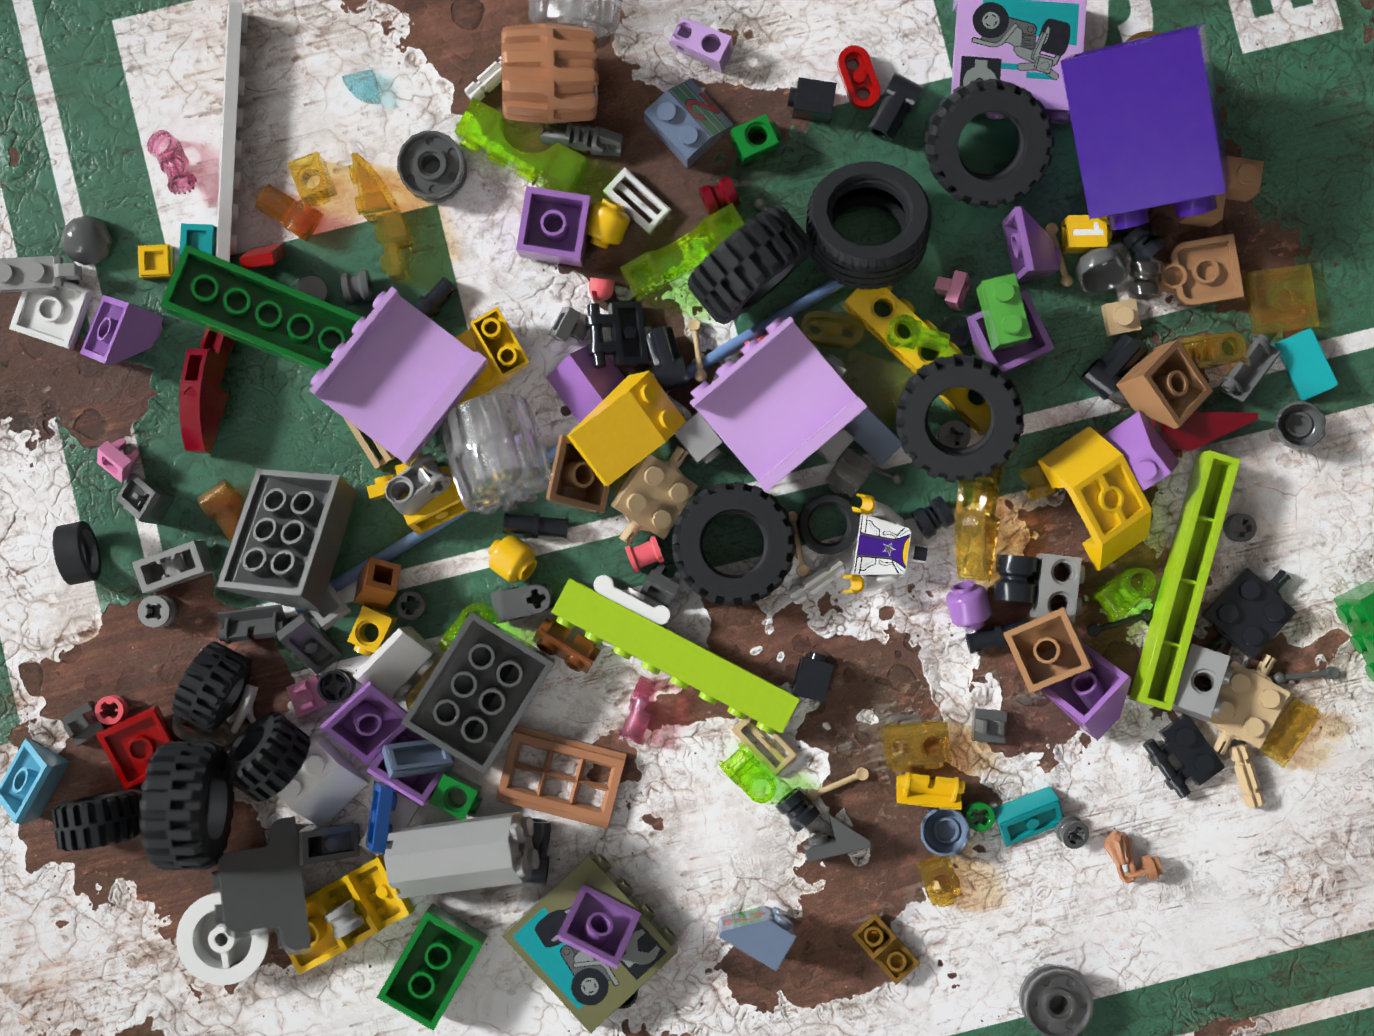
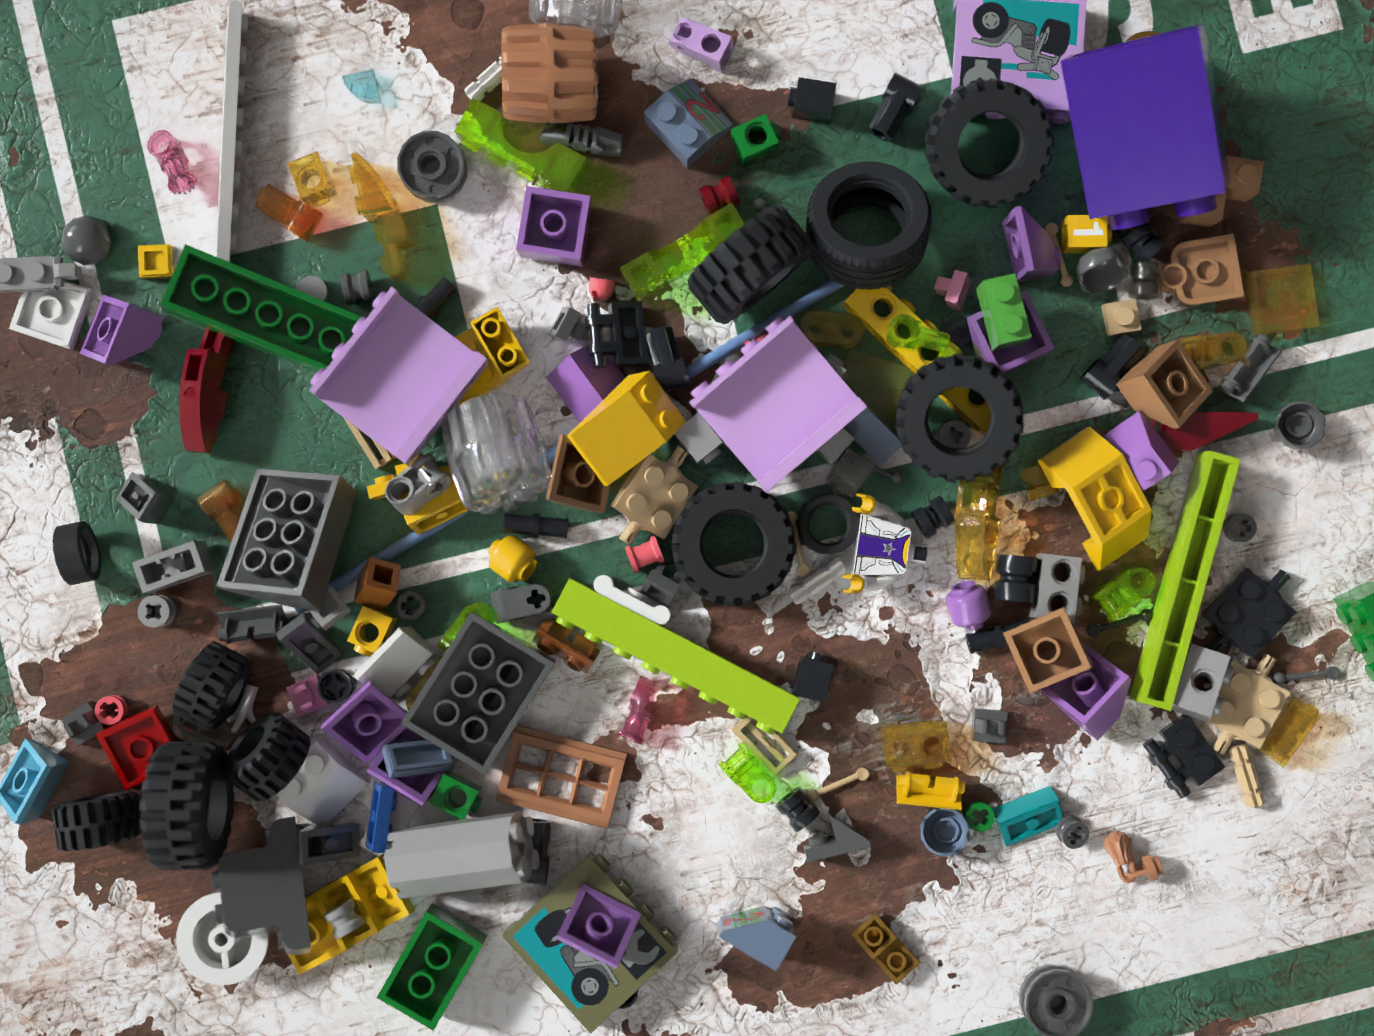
(114, 461): bright pink tile -> none
(199, 236): teal tile -> none
(262, 256): red tile -> none
(607, 223): yellow head -> none
(656, 219): white tile -> none
(695, 326): tan hinge -> none
(858, 79): red plate -> none
(935, 866): clear yellow brick -> none
(1306, 364): teal slope -> none

